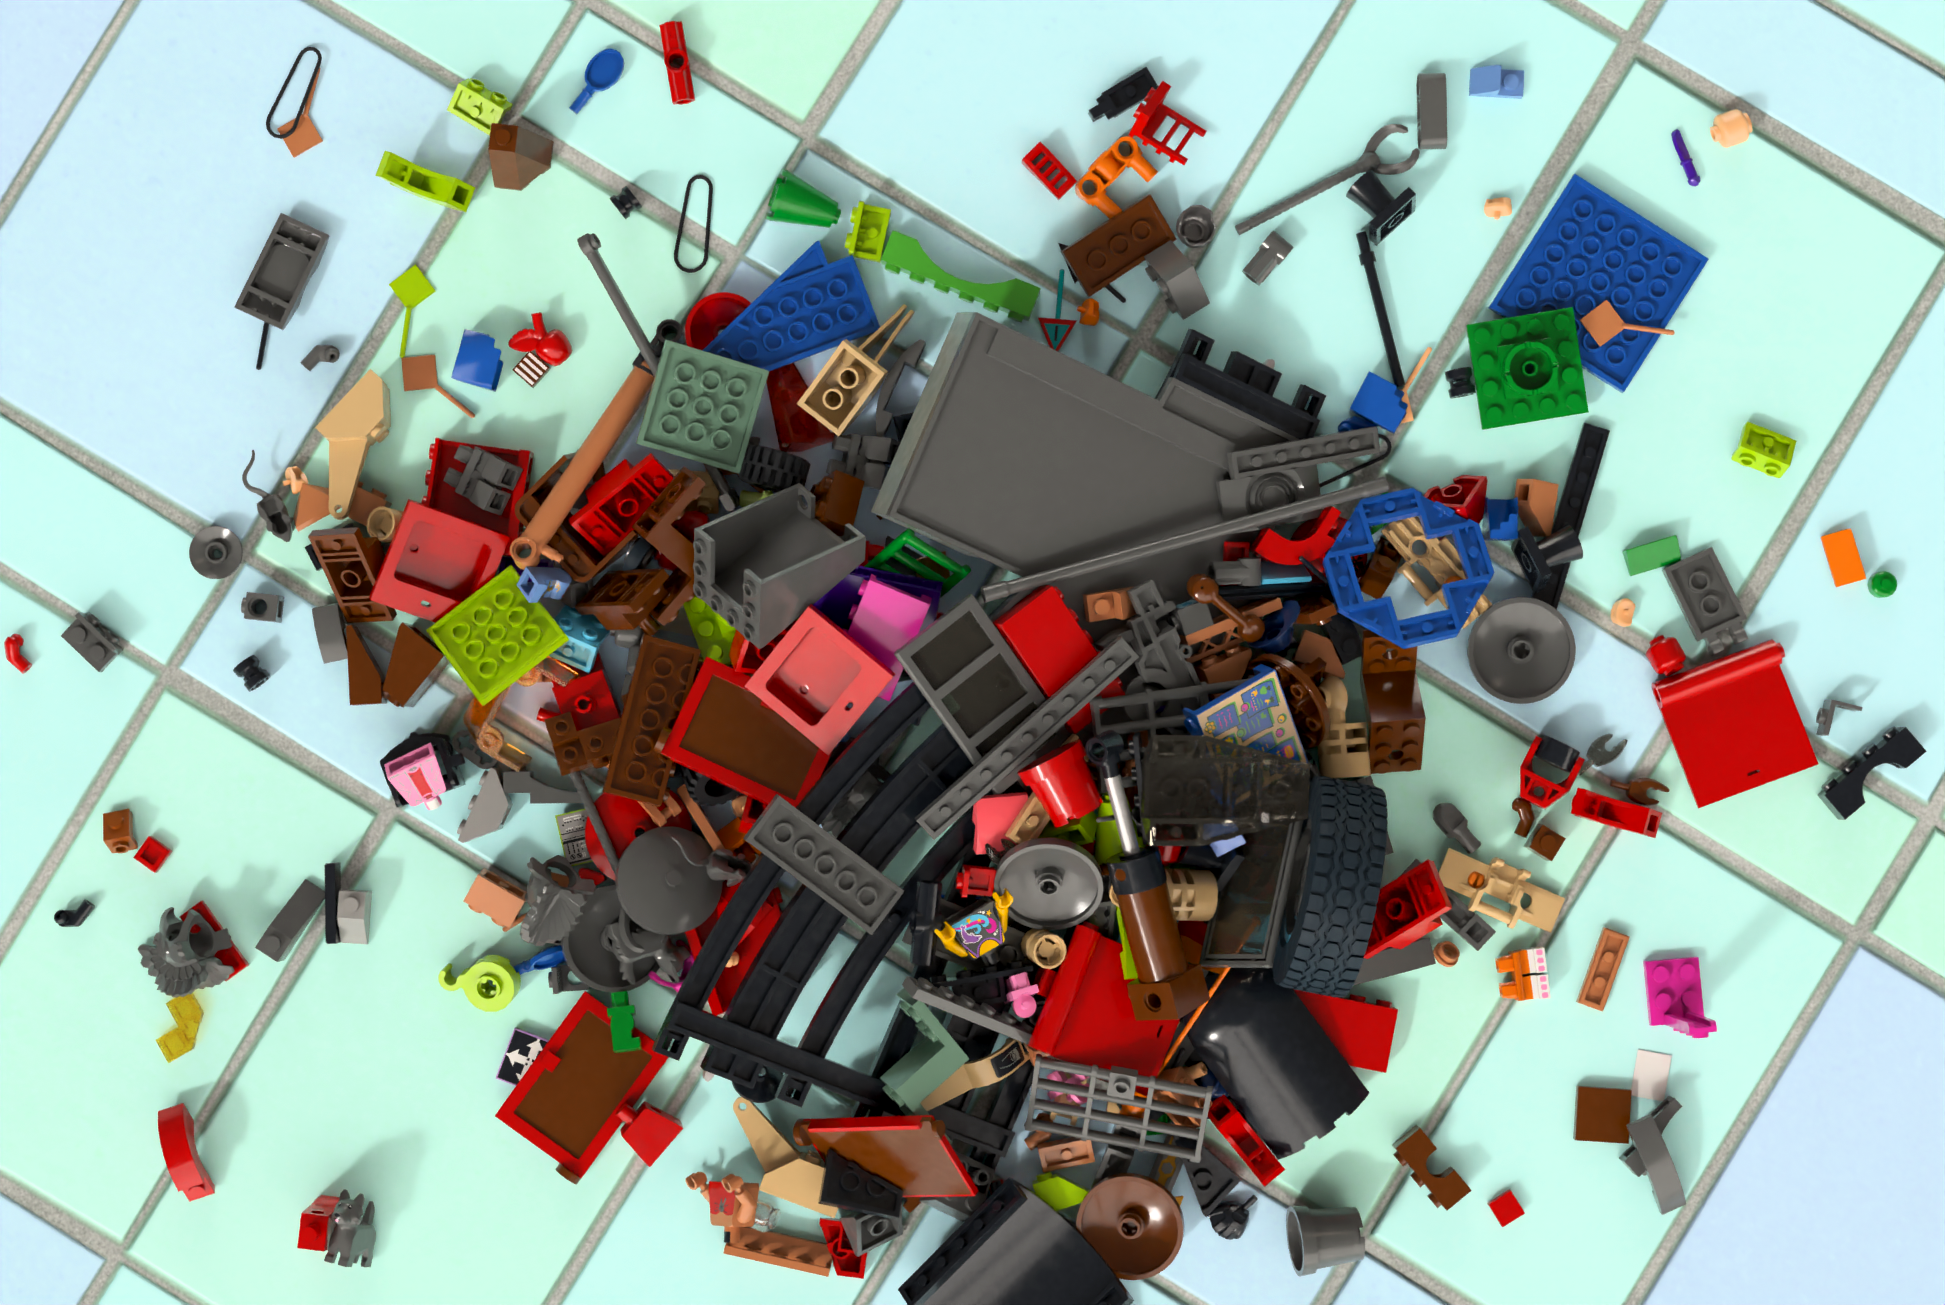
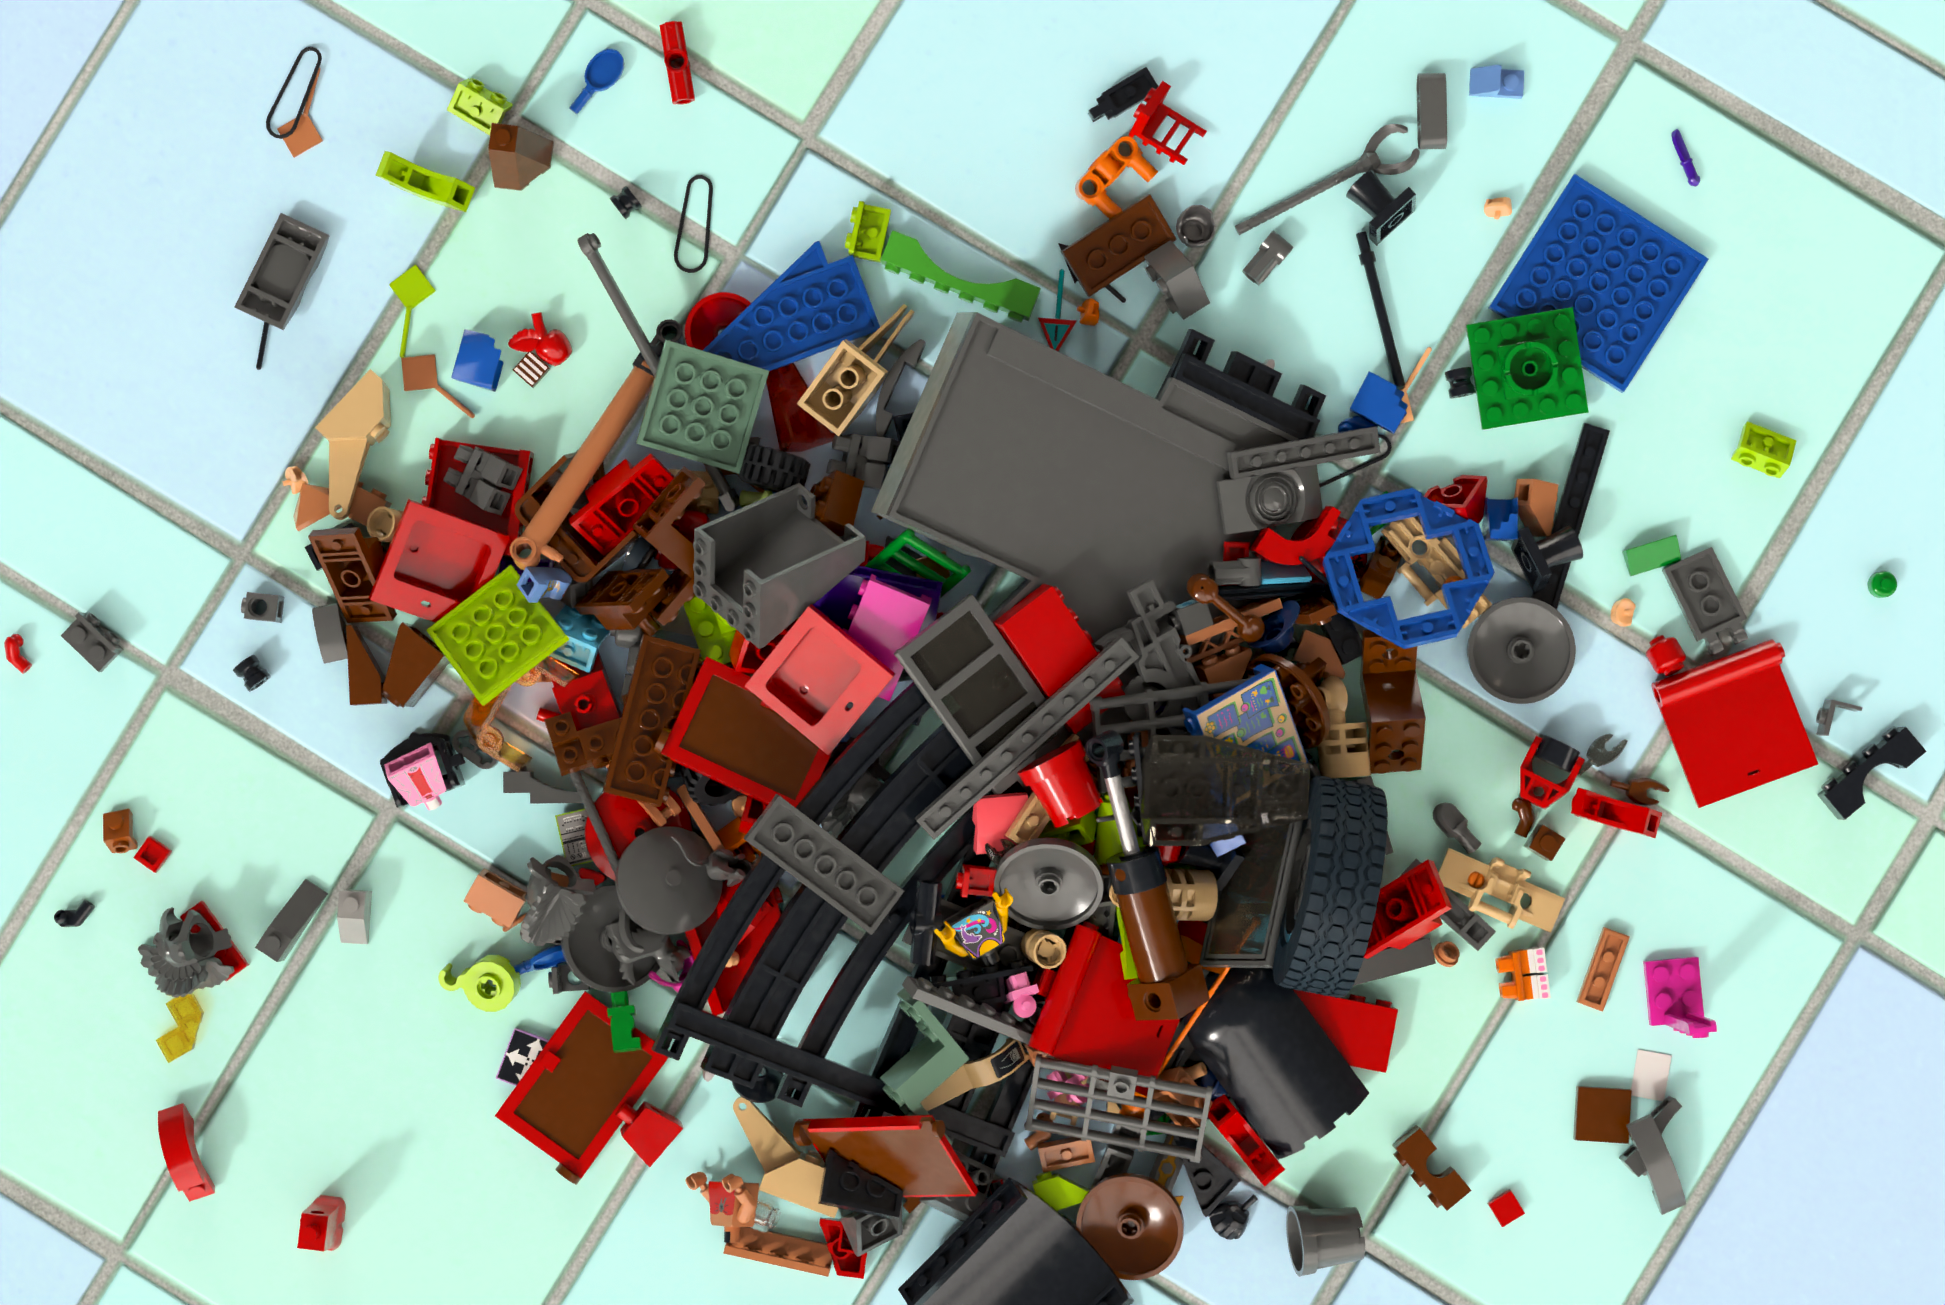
(203, 548): dark grey dish -> none
(271, 509): dark grey animal -> none
(320, 353): dark grey arm -> none
(332, 889): black tile -> none
(352, 1232): dark grey animal -> none
(487, 809): light grey slope -> none
(801, 203): green cone -> none
(1006, 588): dark grey piece -> none
(1048, 156): red slope -> none
(1108, 605): nougat slope -> none
(1605, 323): nougat piece -> none
(1731, 128): light nougat head -> none
(1843, 557): orange slope -> none

